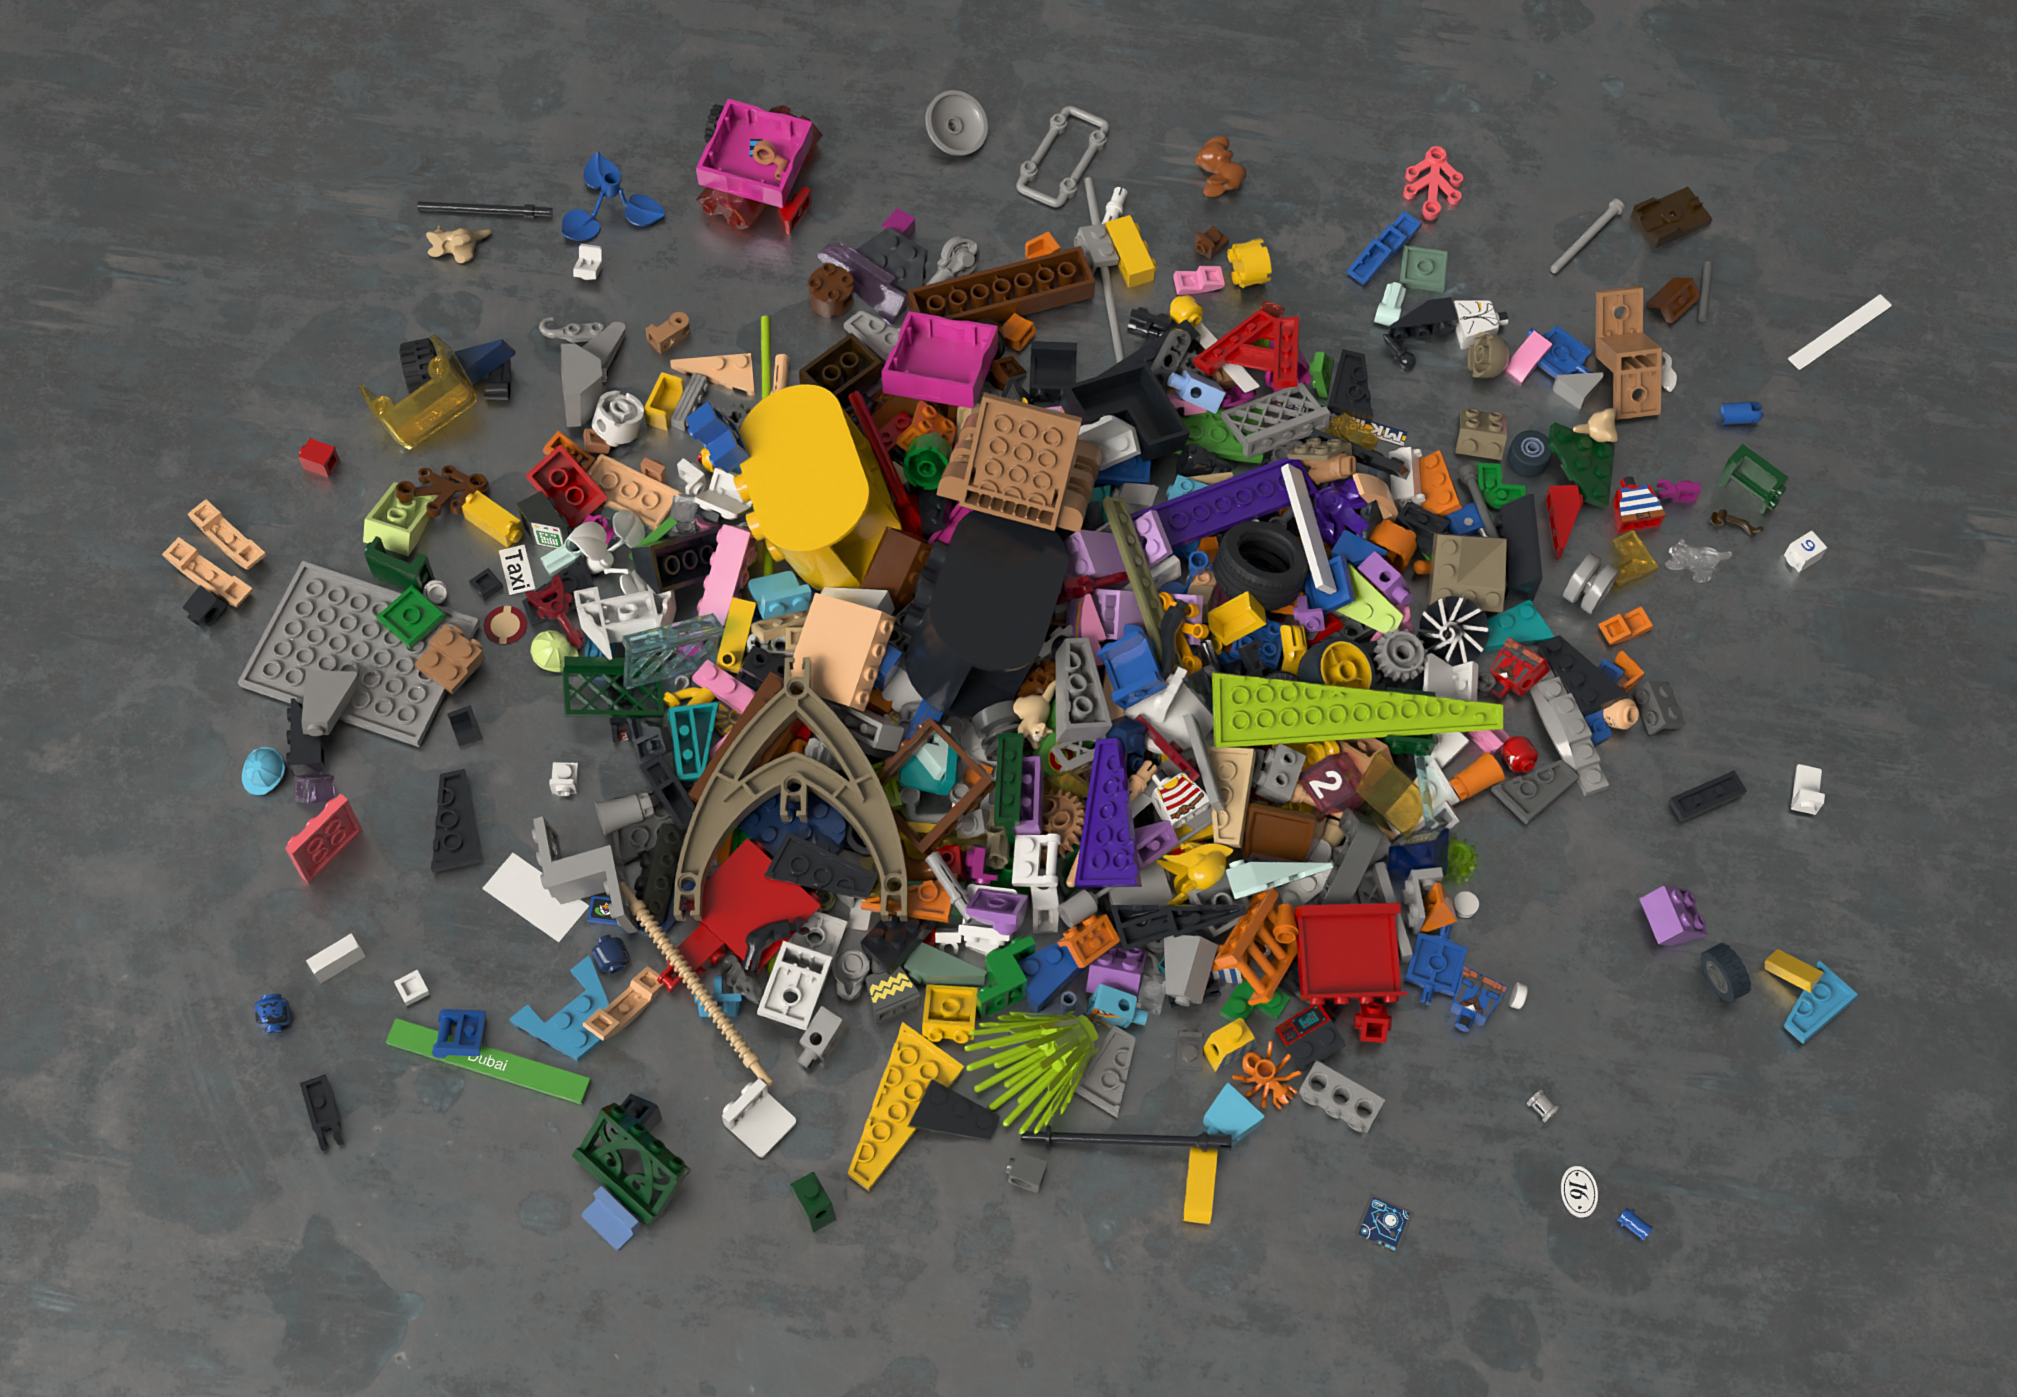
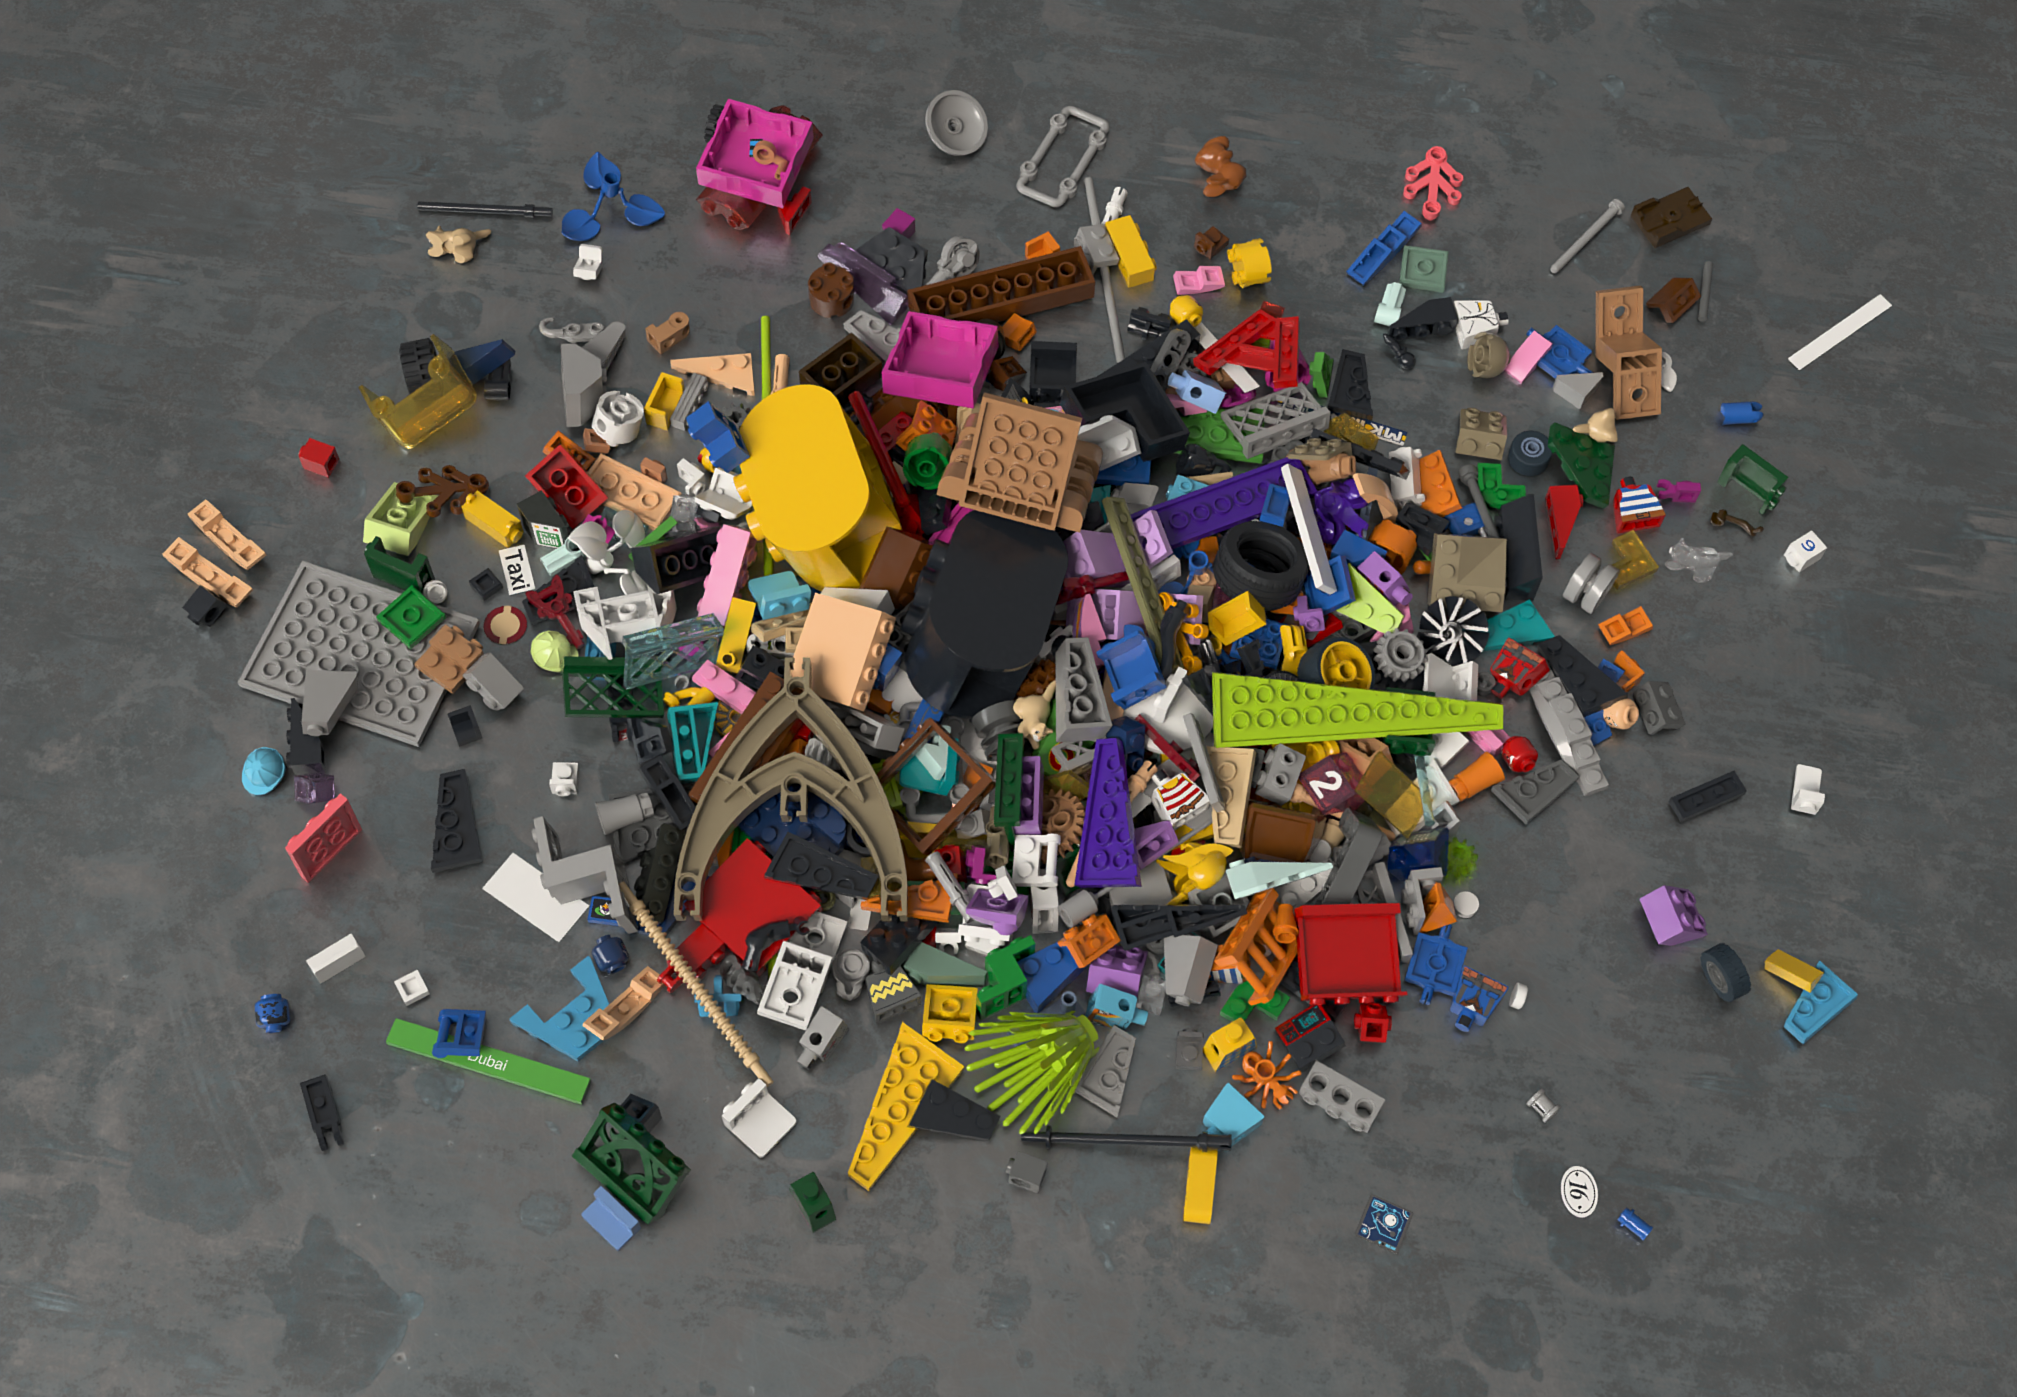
(492, 682): none -> light grey brick
(1002, 884): none -> white tile
(1275, 505): none -> blue tile

